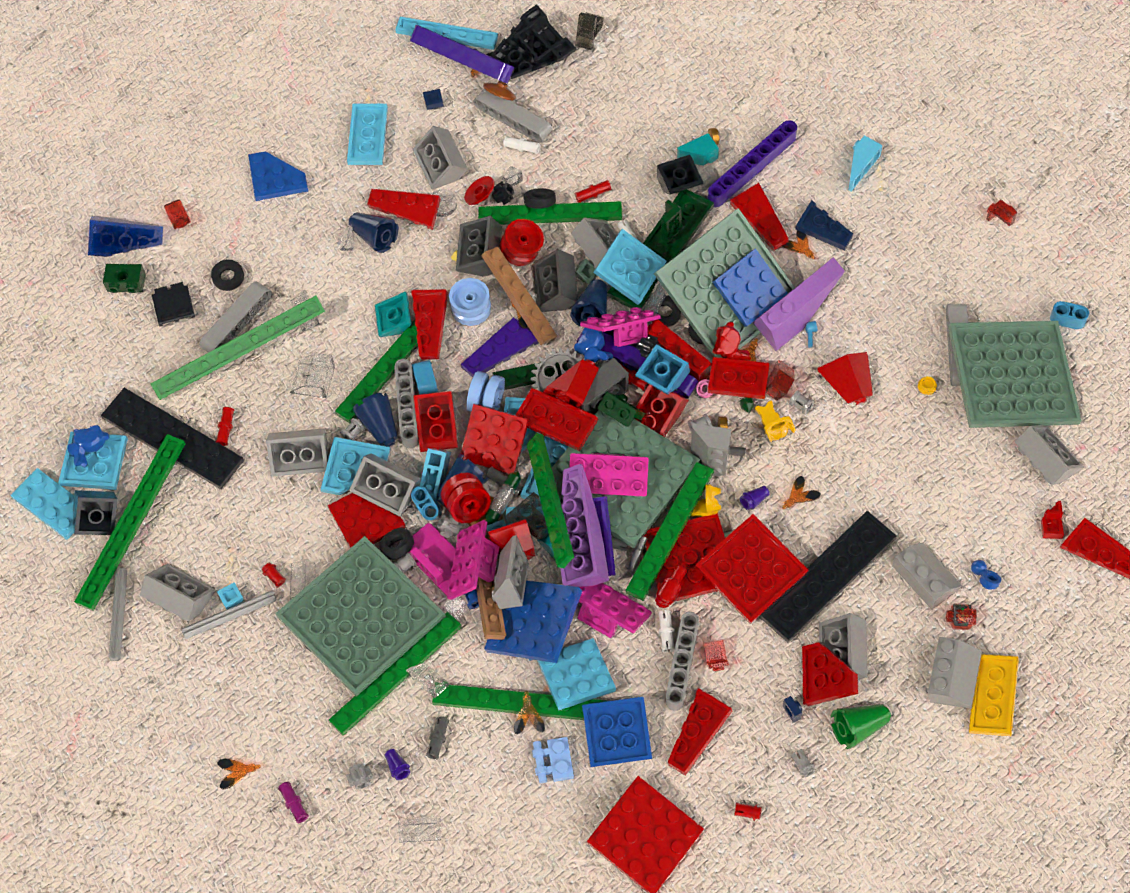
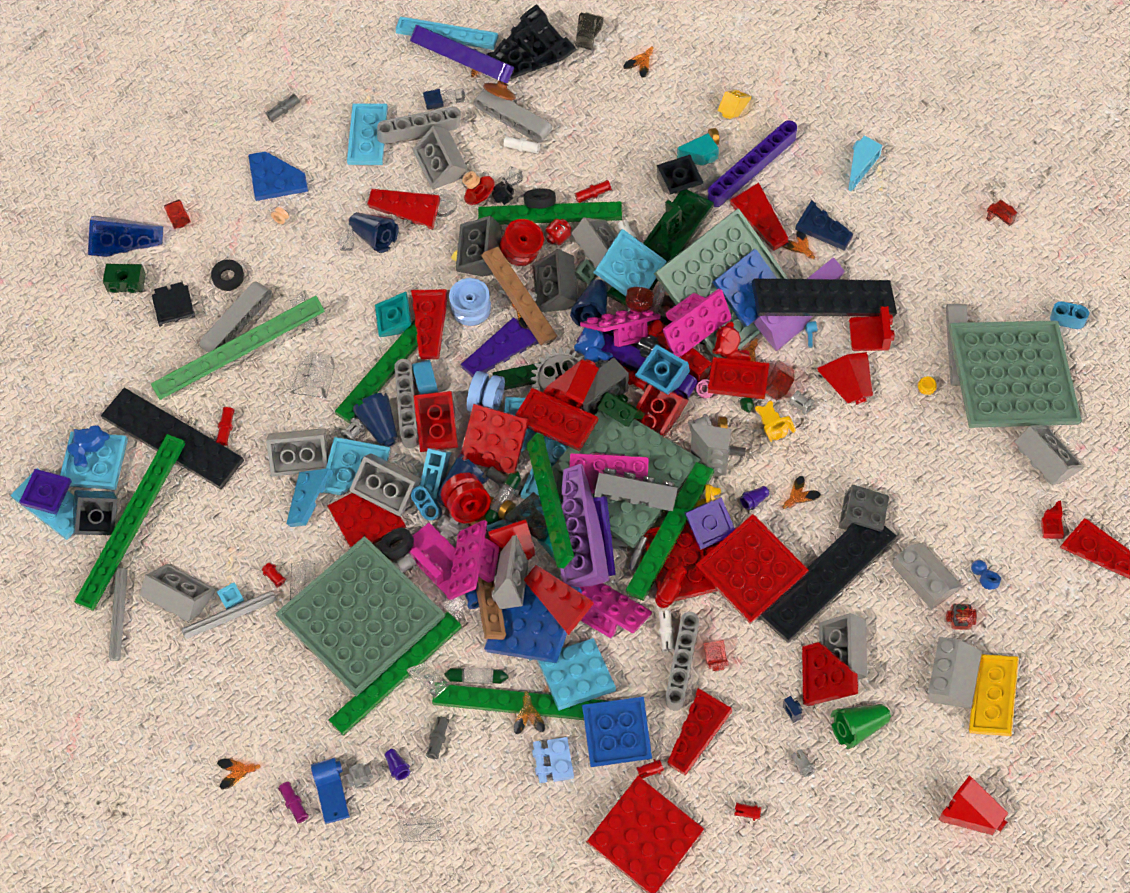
(45, 491): none -> dark purple plate
(279, 215): none -> light nougat bush
(282, 107): none -> dark grey pin
(306, 492): none -> dark azure wing
(330, 790): none -> blue door
(417, 124): none -> light grey beam
(455, 95): none -> clear slope
(471, 180): none -> light nougat bush
(475, 675): none -> piece
(505, 508): none -> pearl gold tile
(558, 232): none -> red head
(560, 599): none -> red wing
(636, 489): none -> wedge
(639, 299): none -> clear red hair
(643, 60): none -> clear orange piece
(650, 769): none -> red pin
(695, 320): none -> dark pink bracket
(710, 522): none -> dark purple plate
(733, 103): none -> yellow slope
(822, 297): none -> black plate
(864, 508): none -> dark grey bracket
(872, 332): none -> red bracket
(974, 809): none -> slope

